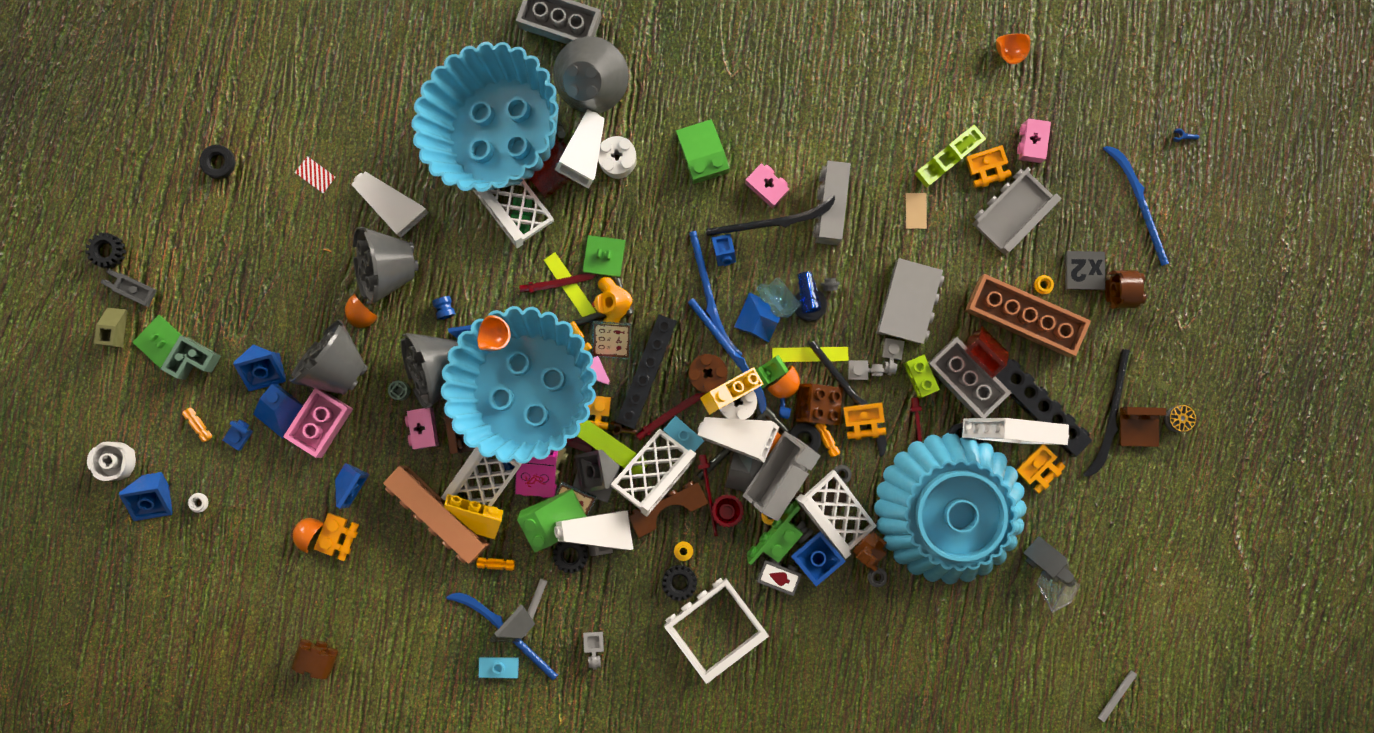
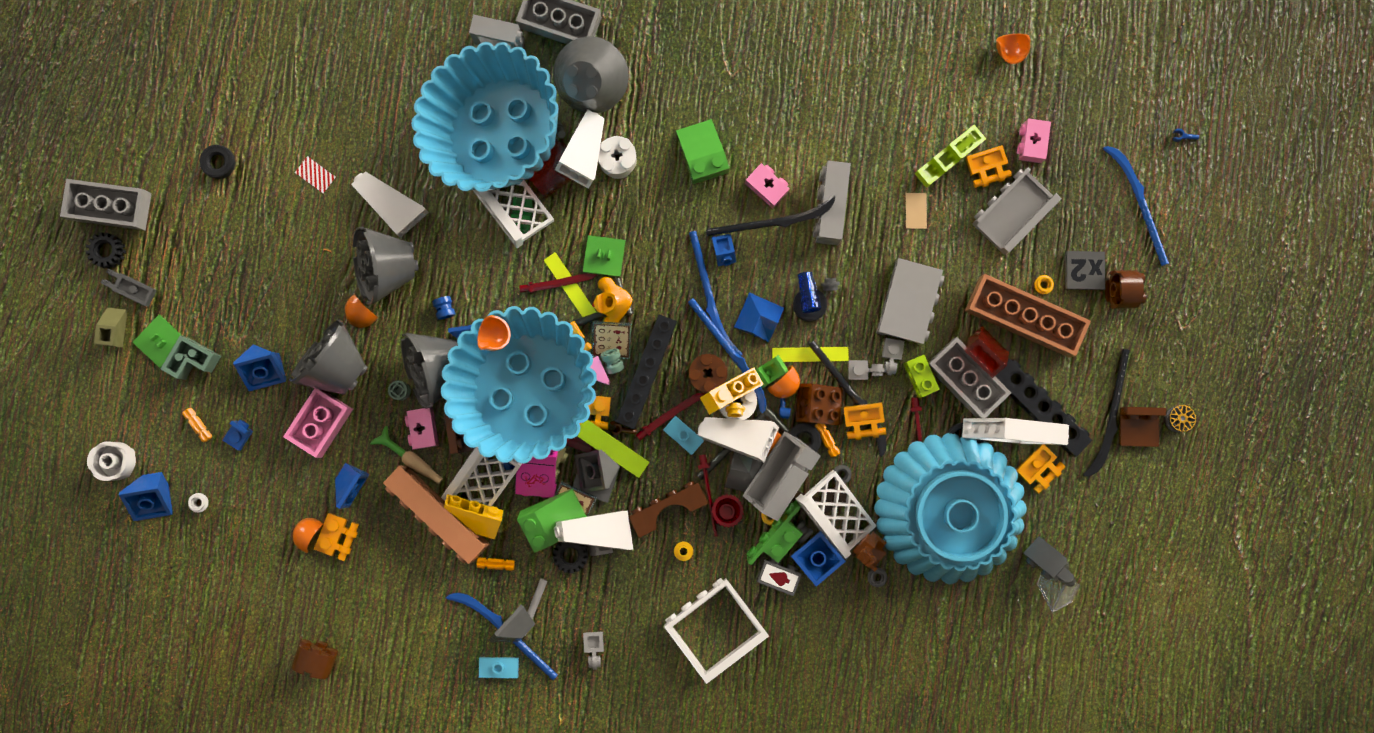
(105, 204): none -> light grey brick
(277, 409): blue slope -> none
(409, 458): none -> tan piece
(495, 31): none -> light grey window
(612, 361): none -> sand green wheel
(667, 481): white fence -> none
(679, 594): black tyre -> none
(735, 410): none -> yellow plate
(779, 298): clear light blue bracket -> none
(1117, 696): light grey bar -> none

